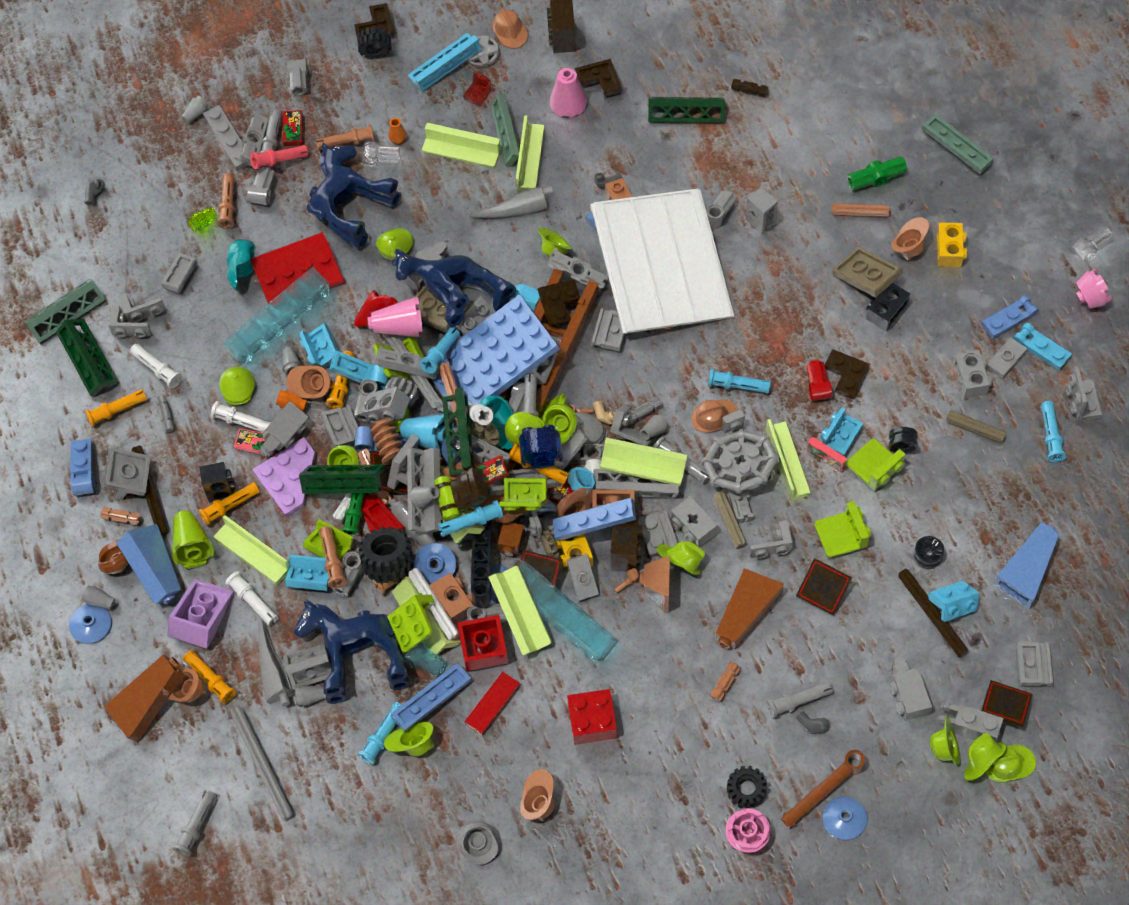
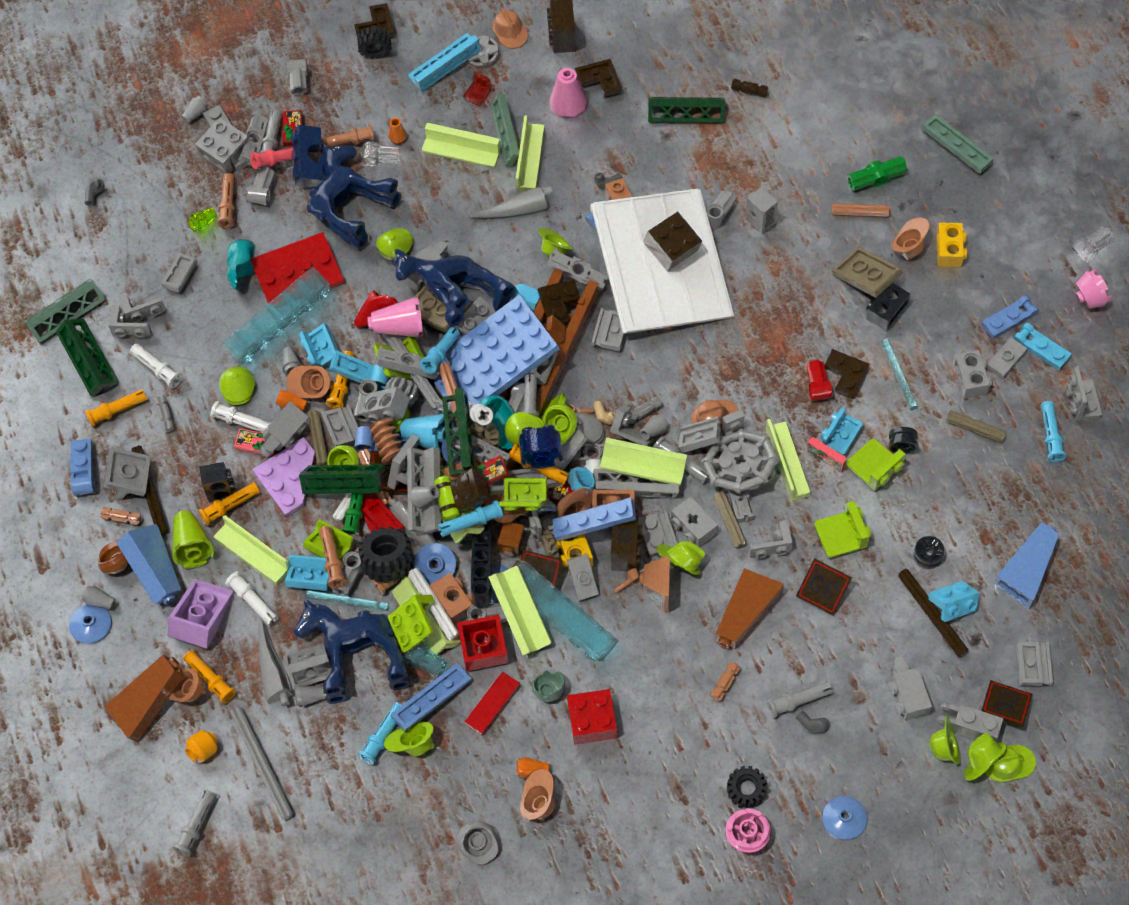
(201, 746): none -> light orange head
(220, 144): none -> light grey bracket
(306, 171): none -> dark blue arch
(317, 436): none -> dark tan axle
(347, 600): none -> clear light blue bar
(527, 766): none -> orange cone
(548, 686): none -> sand green hair
(555, 329): none -> dark orange tile
(672, 241): none -> dark brown brick
(700, 434): none -> light grey plate
(728, 380): medium azure pin -> none
(824, 788): dark orange piece -> none
(899, 374): none -> clear light blue bar

